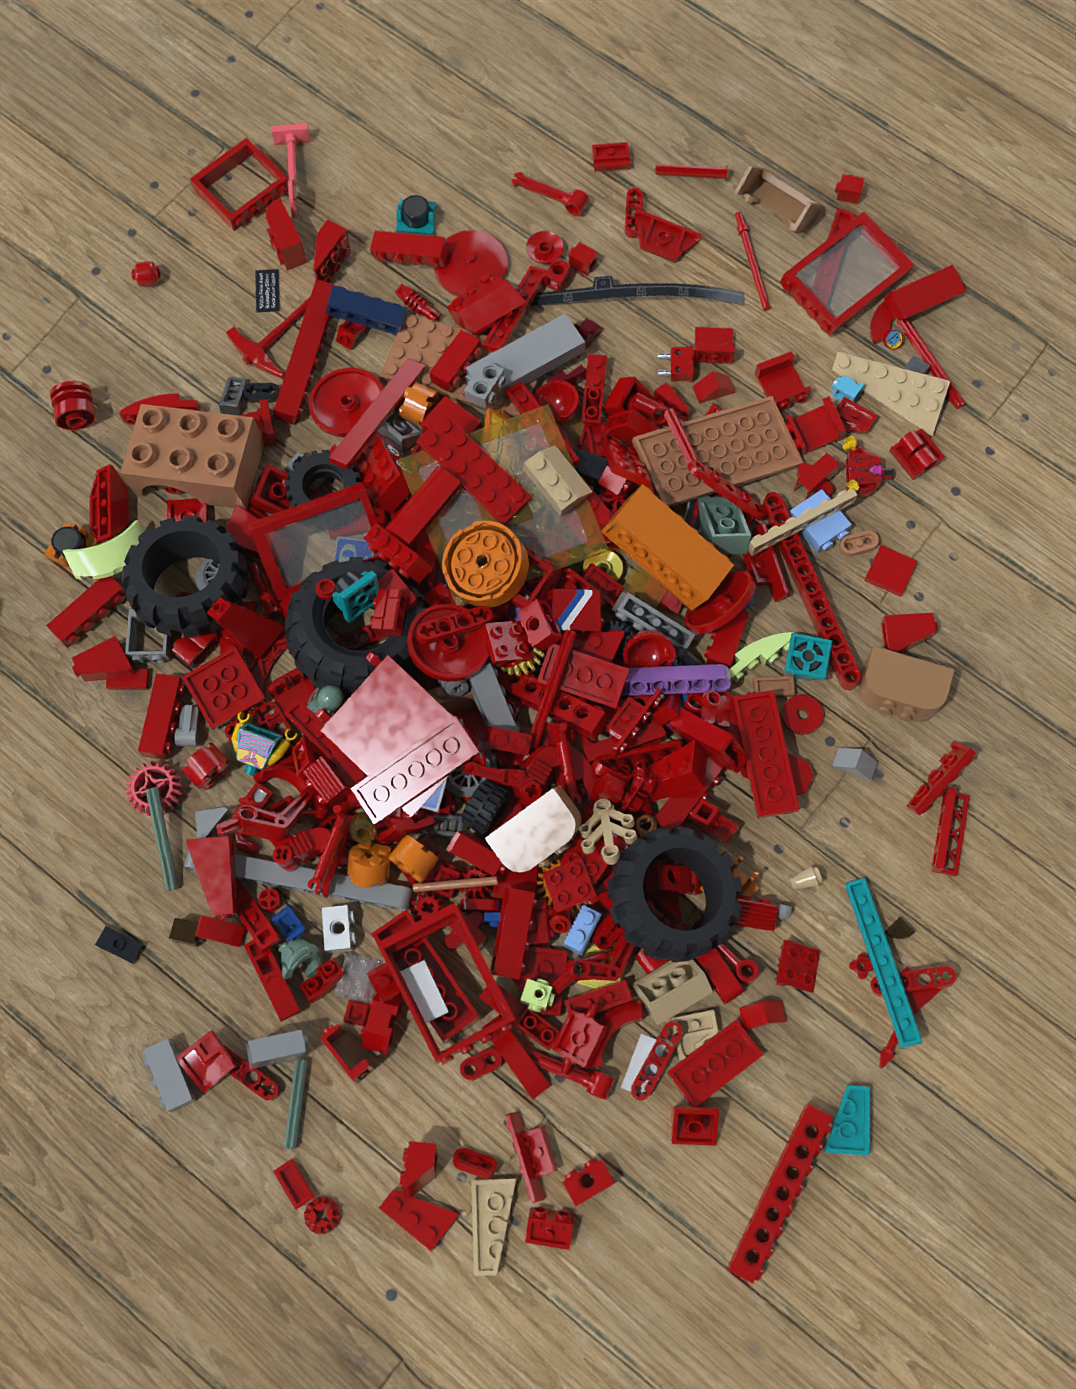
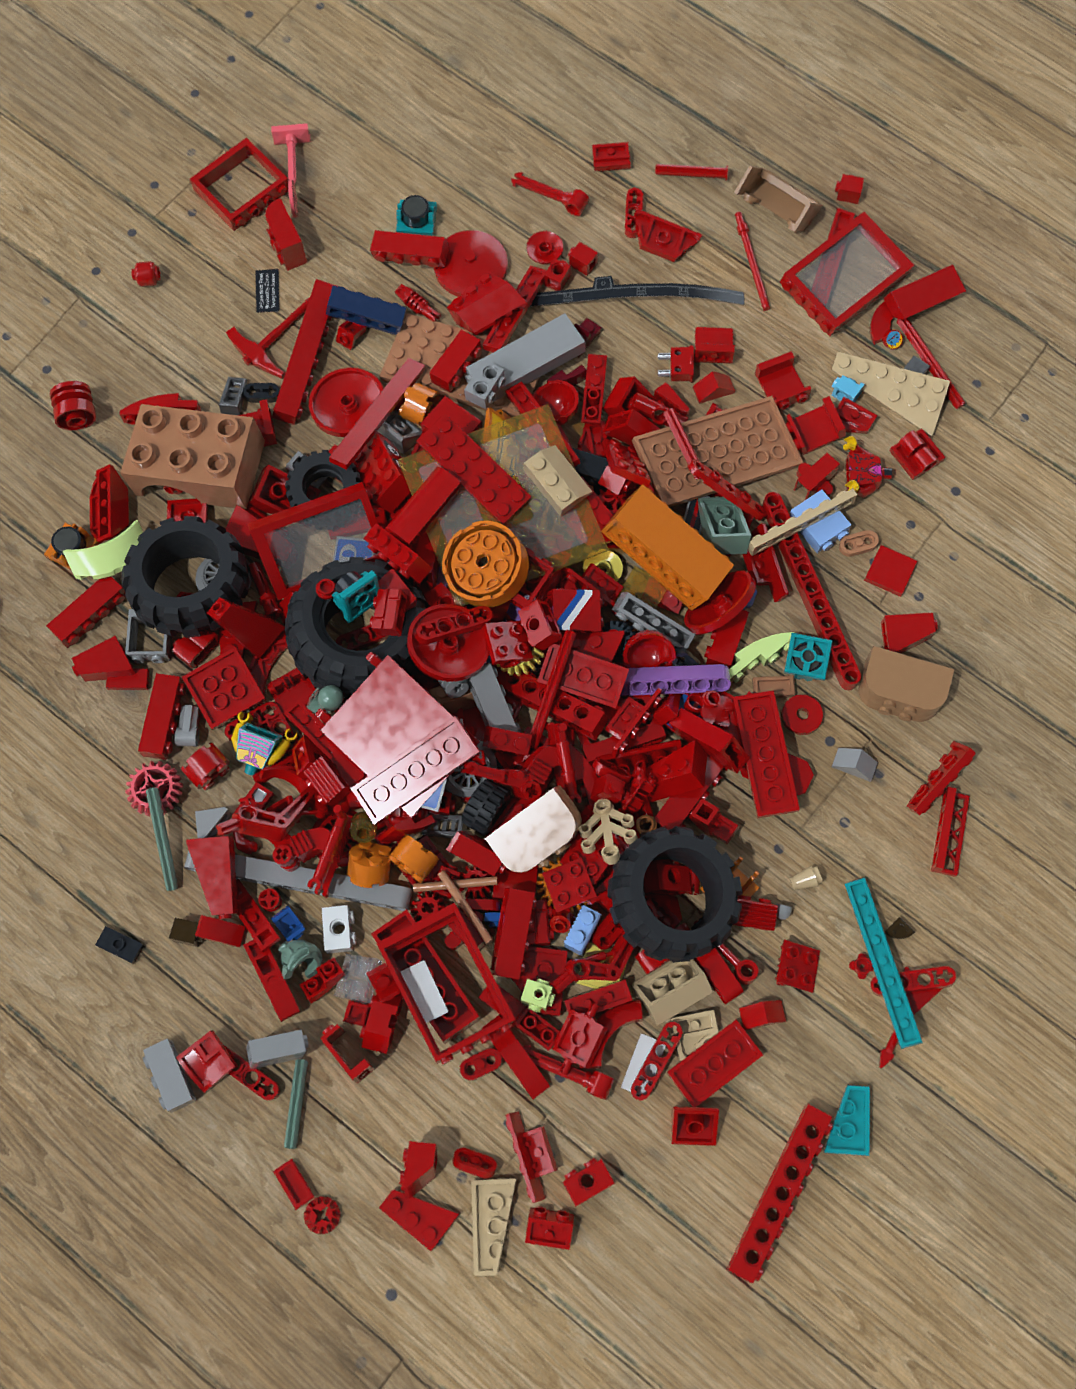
(330, 250): red slope -> none
(465, 907): none -> nougat bar

